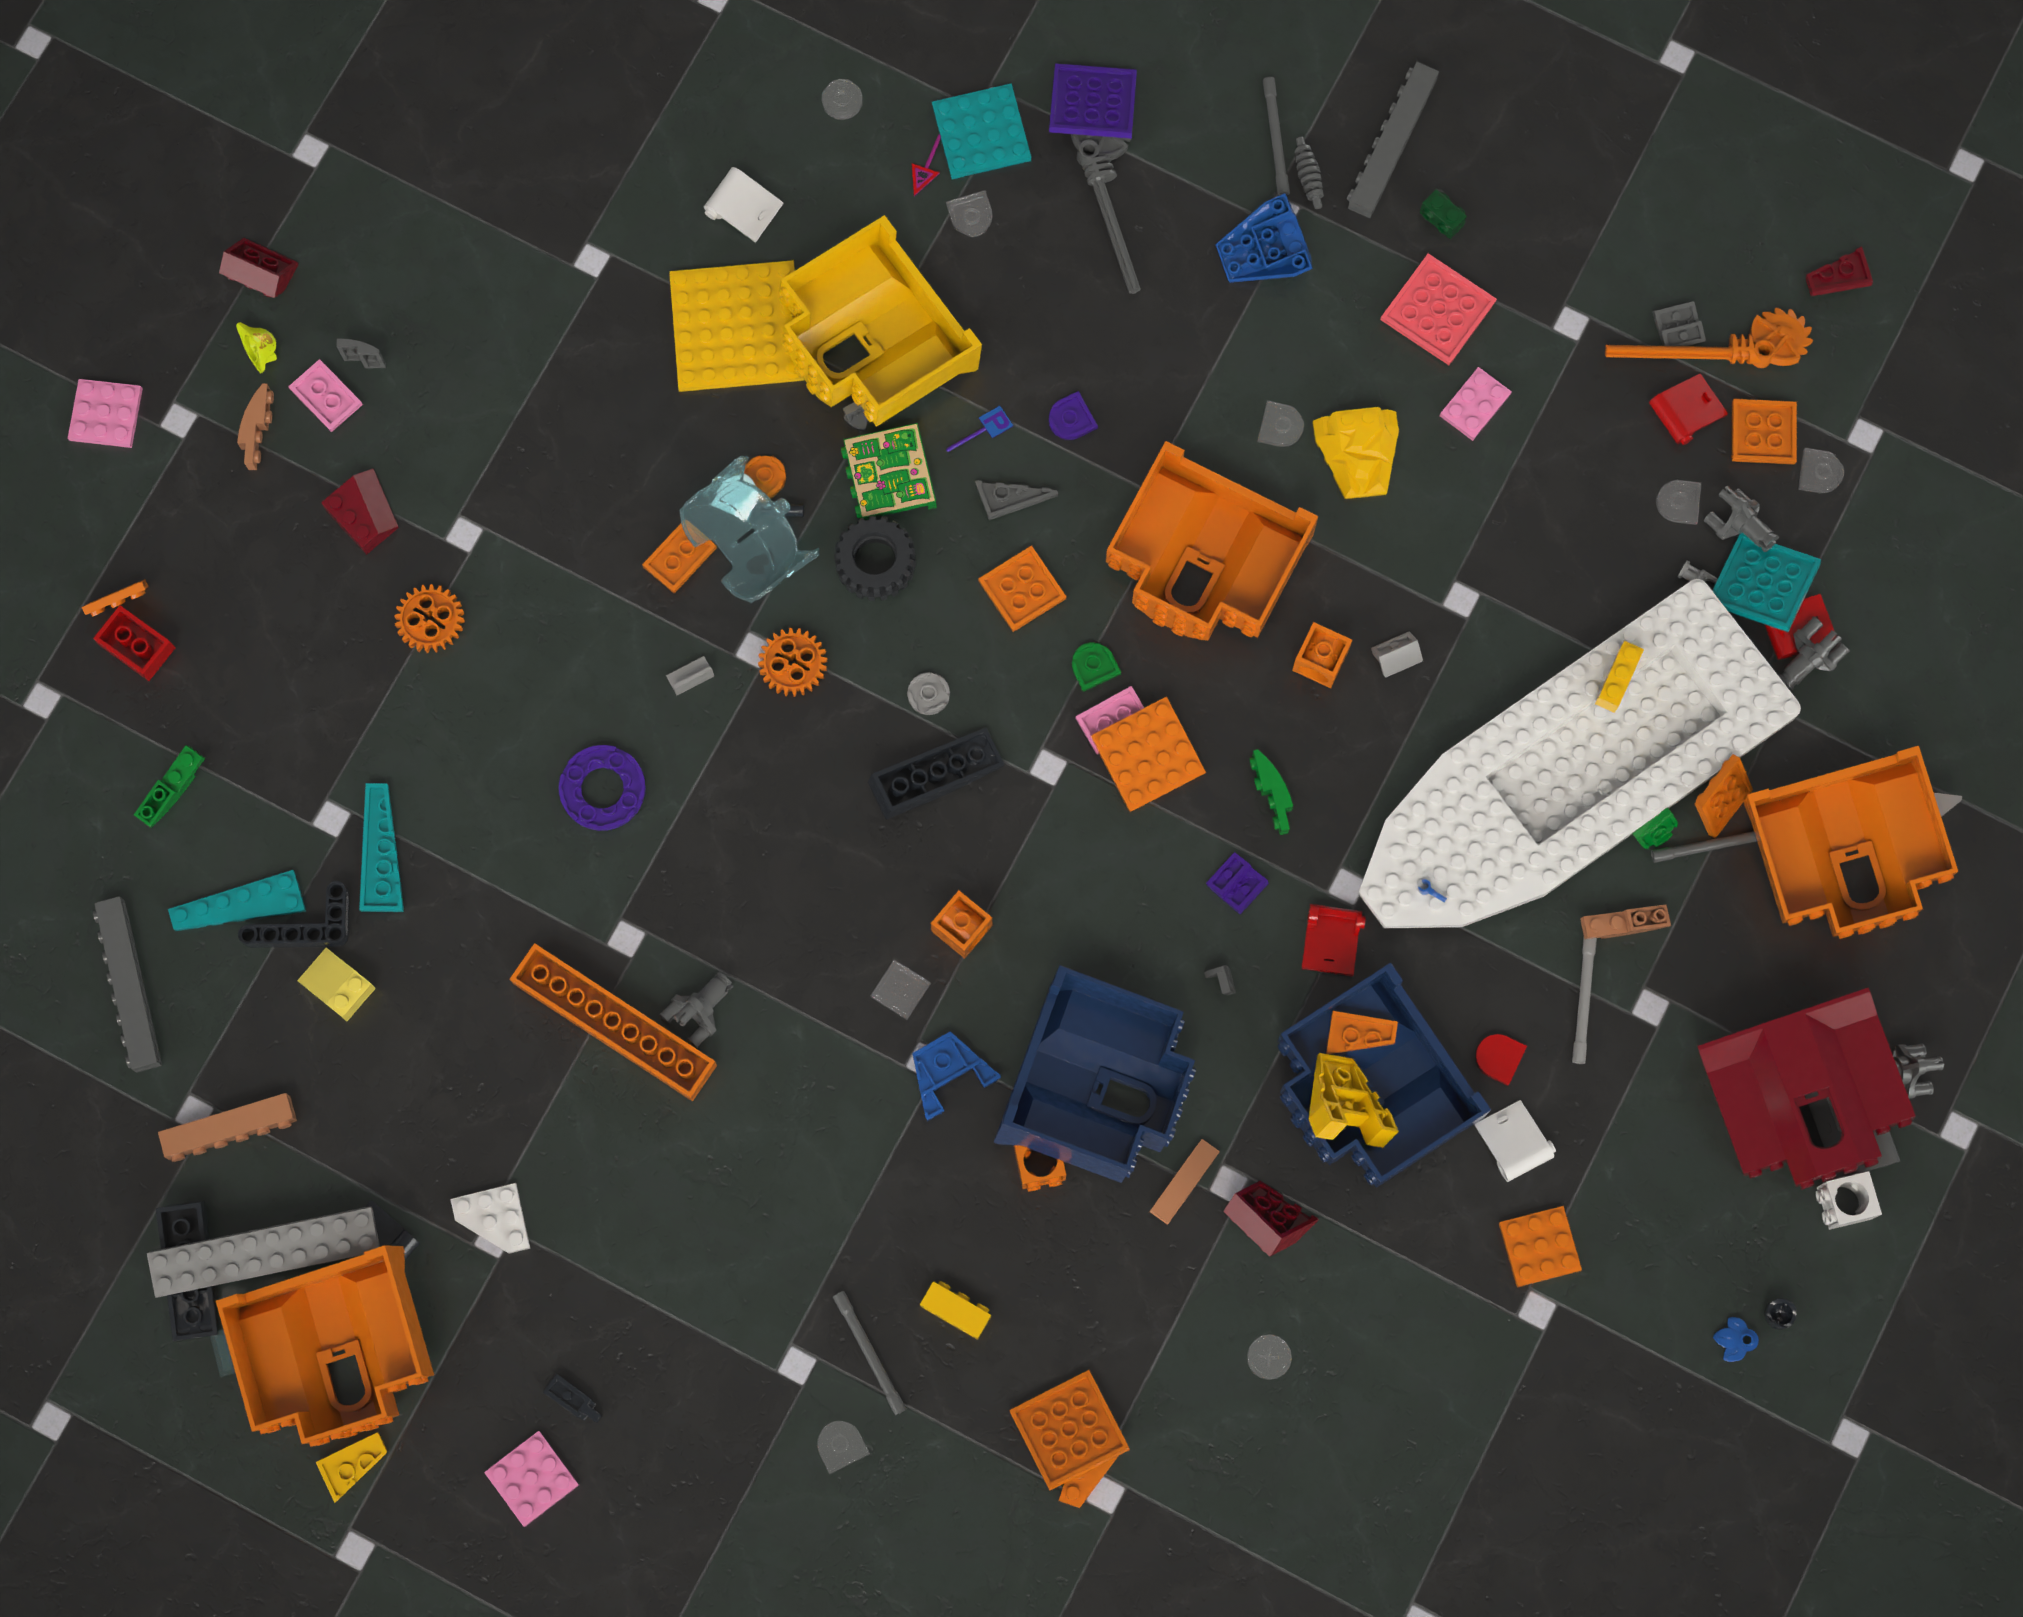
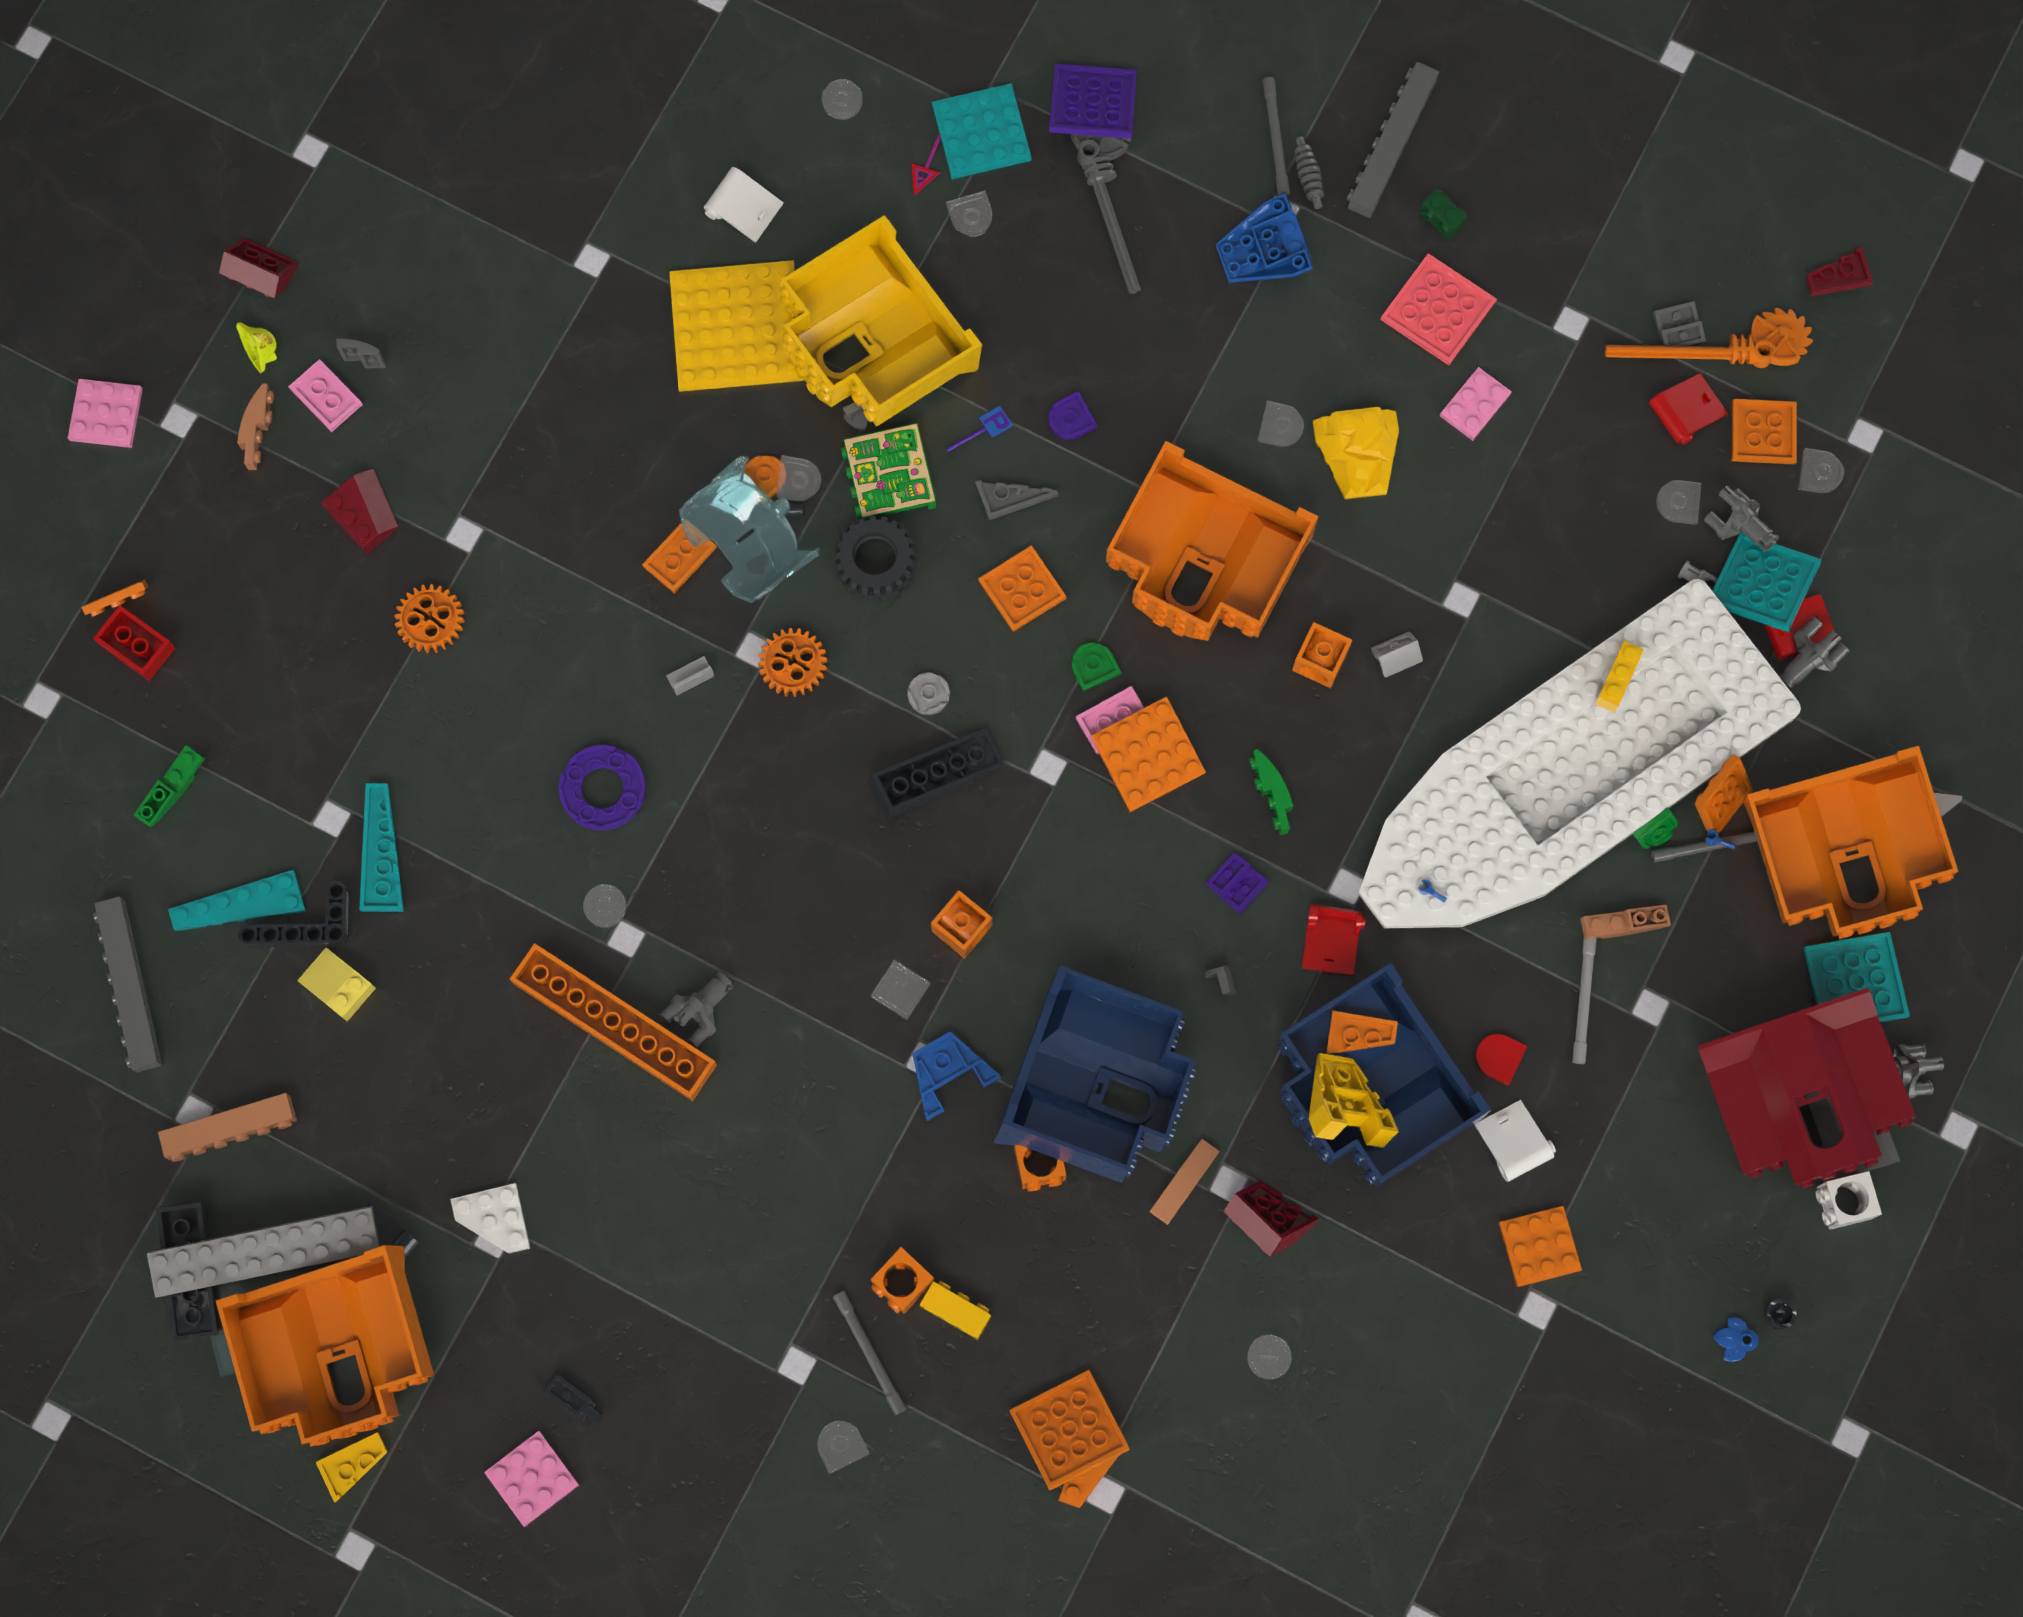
(604, 905): none -> clear tile
(797, 479): none -> clear tile
(900, 1261): none -> orange brick
(1716, 840): none -> blue hand
(1857, 964): none -> teal plate

